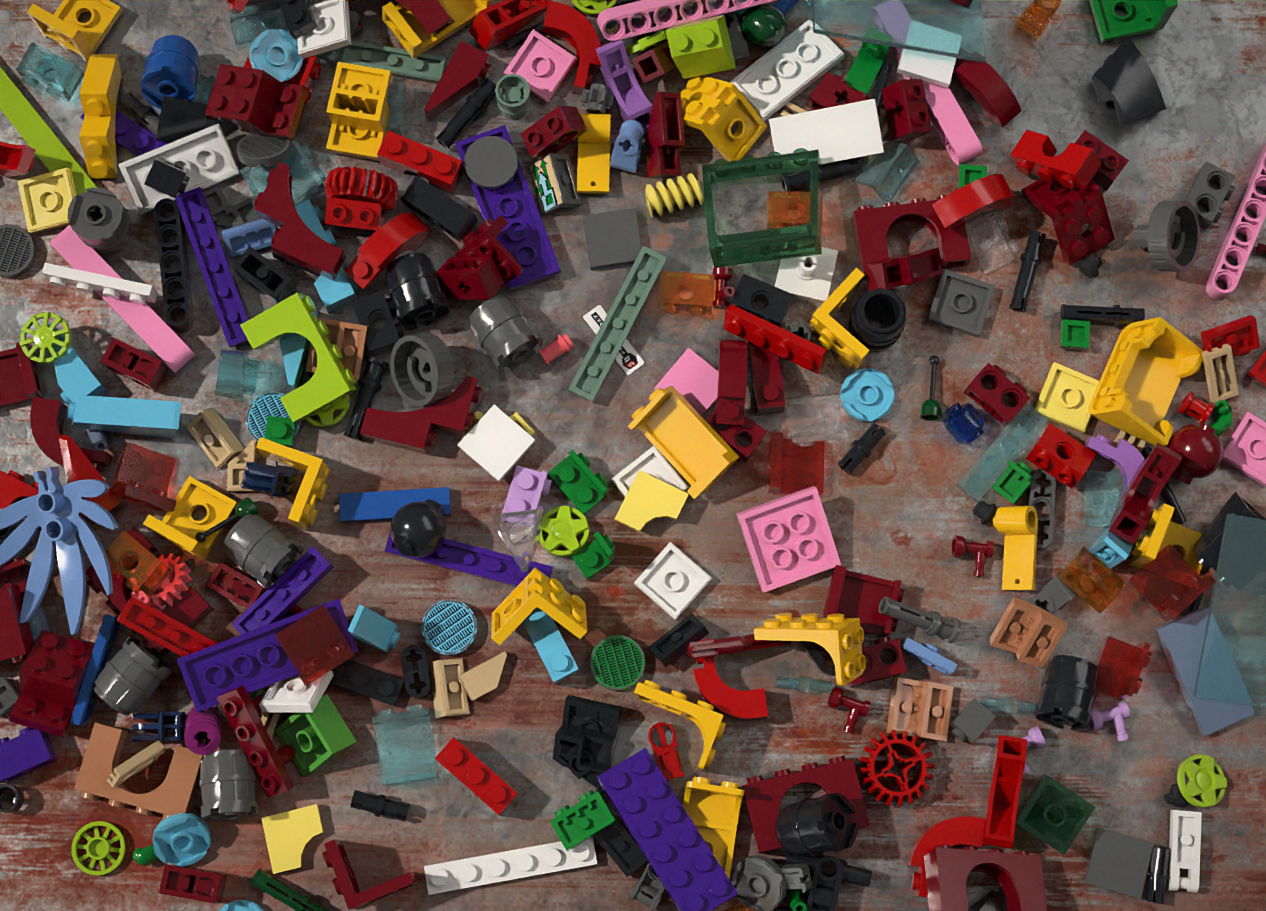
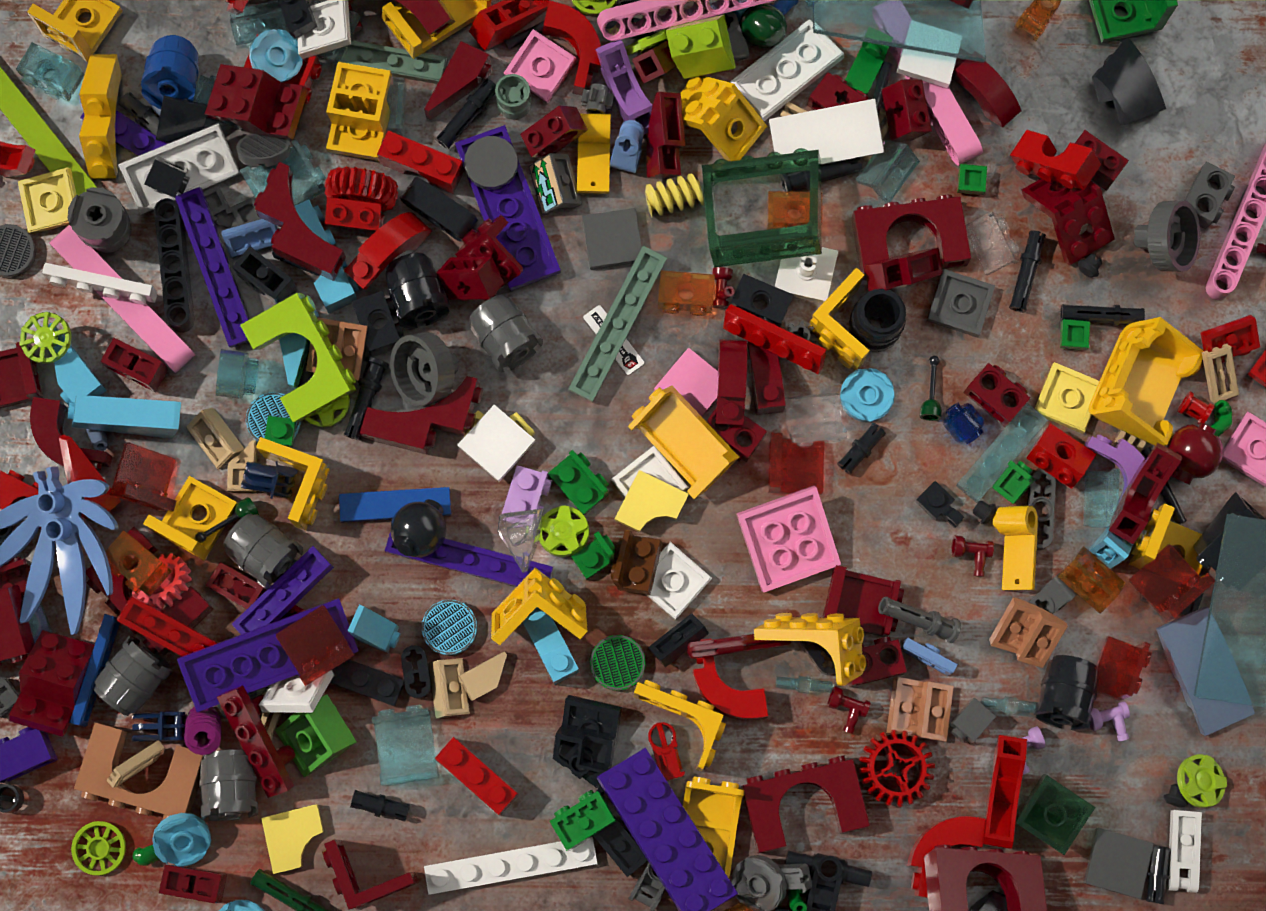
(556, 348): coral pin -> none
(636, 563): none -> reddish brown bracket
(817, 825): black piece -> none
(937, 502): none -> black plate
(973, 199): red arch -> none

